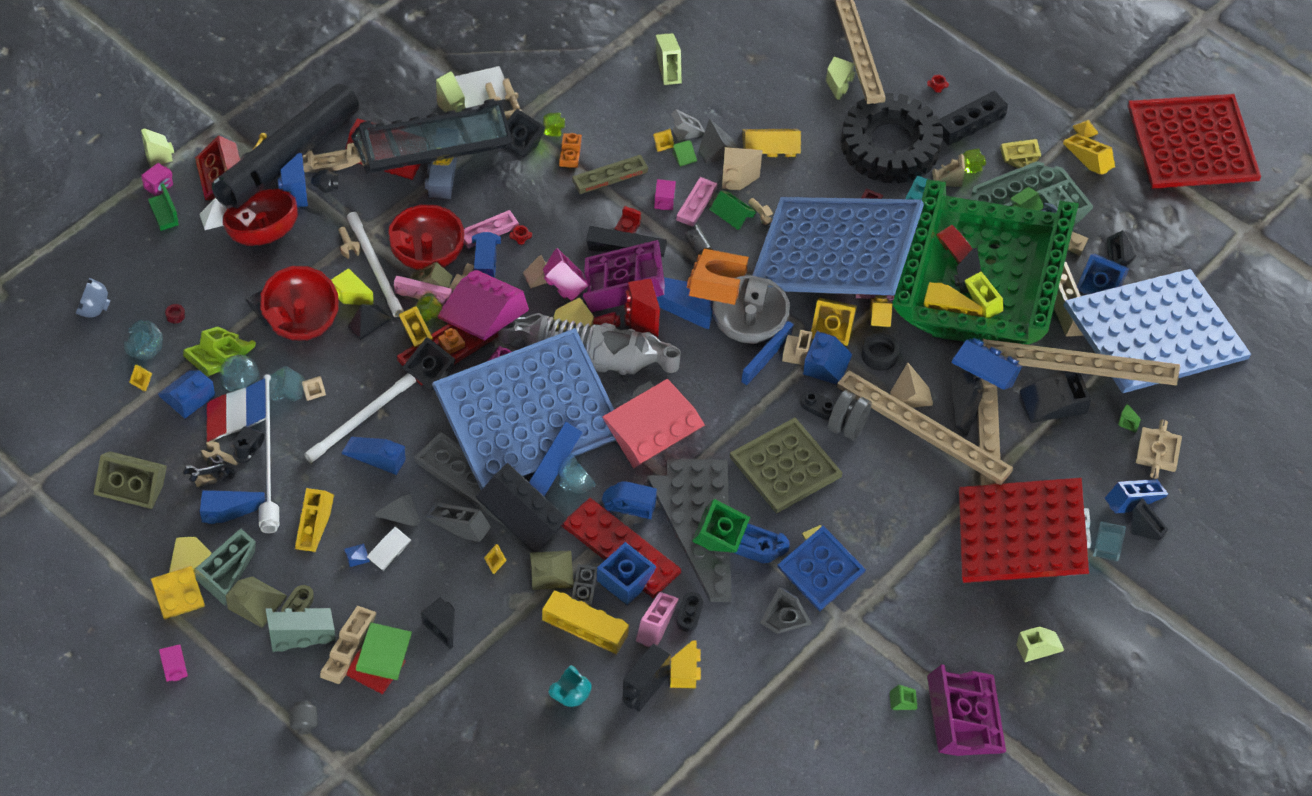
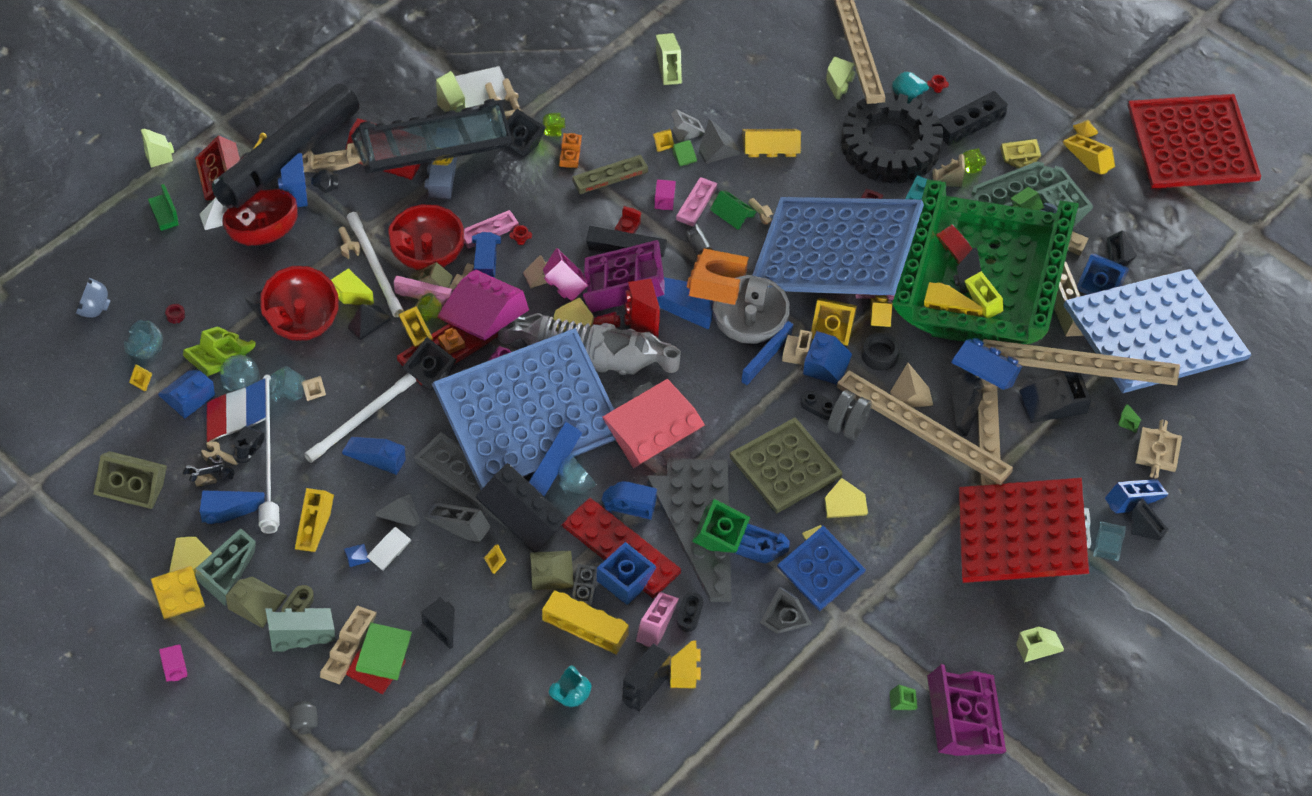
(155, 177): dark pink brick -> none
(740, 167): tan slope -> none
(845, 501): none -> light yellow slope
(910, 85): none -> teal hair

